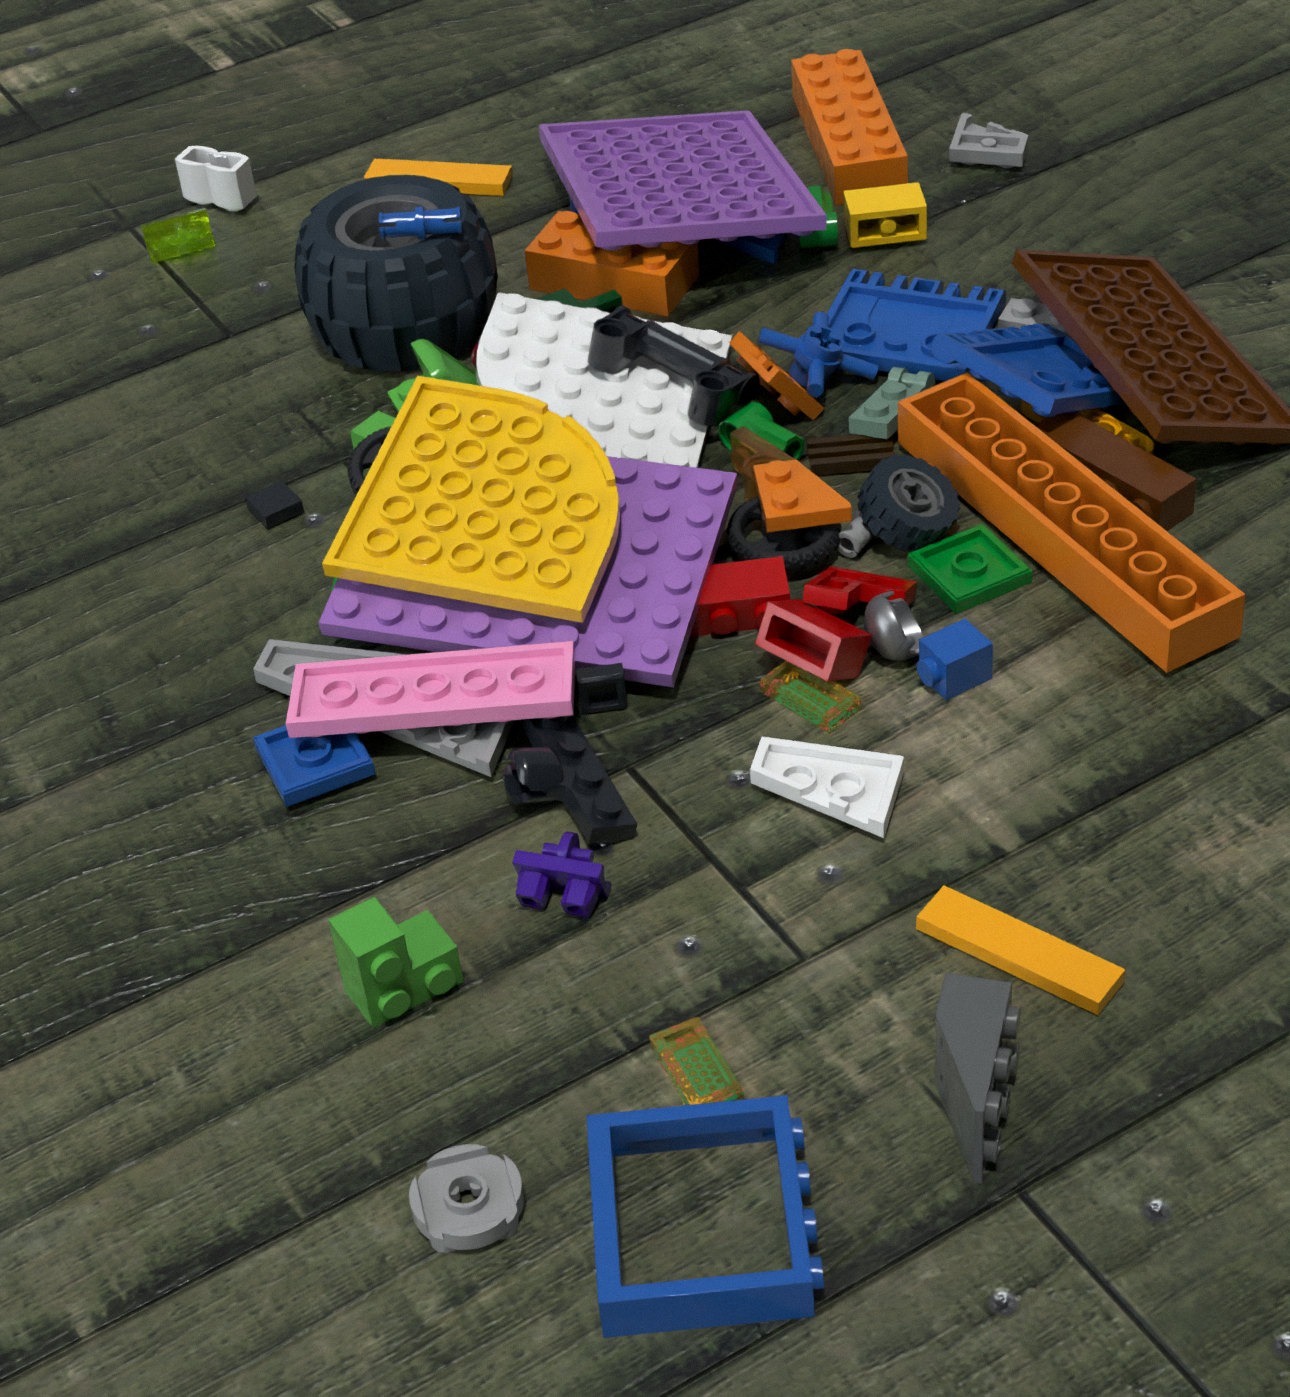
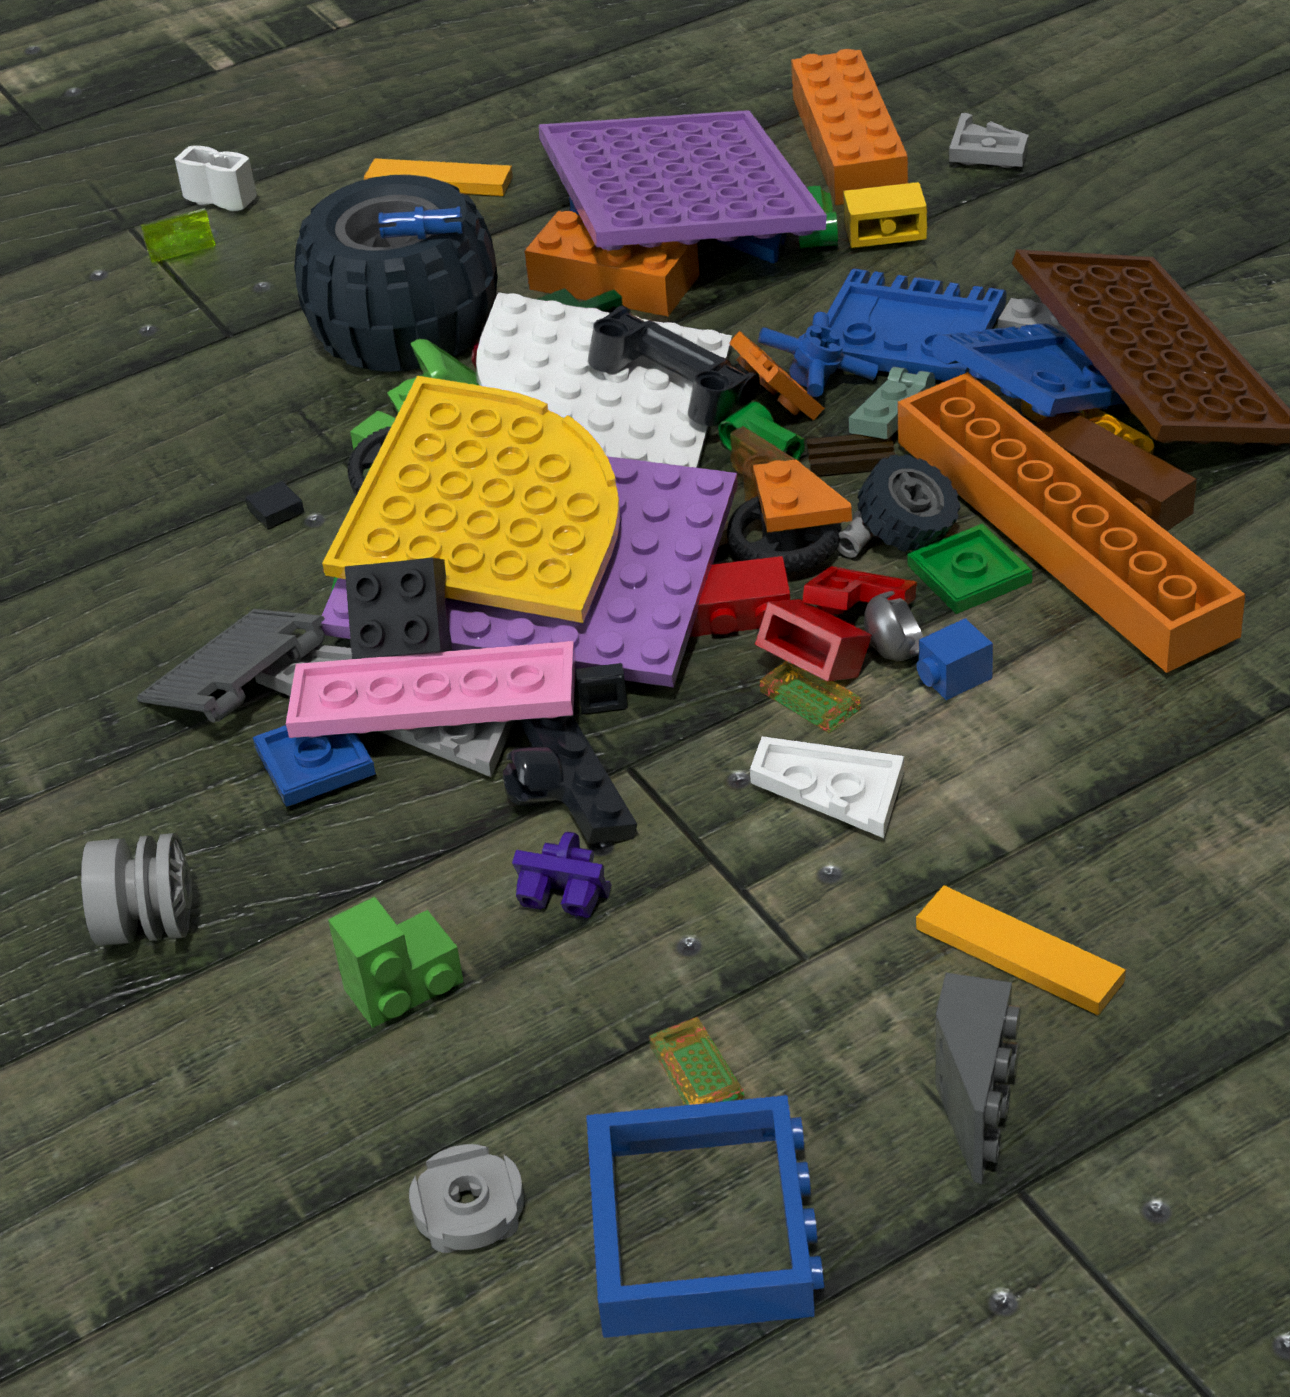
(124, 890): none -> light grey wheel
(233, 661): none -> dark grey window
(397, 608): none -> black brick

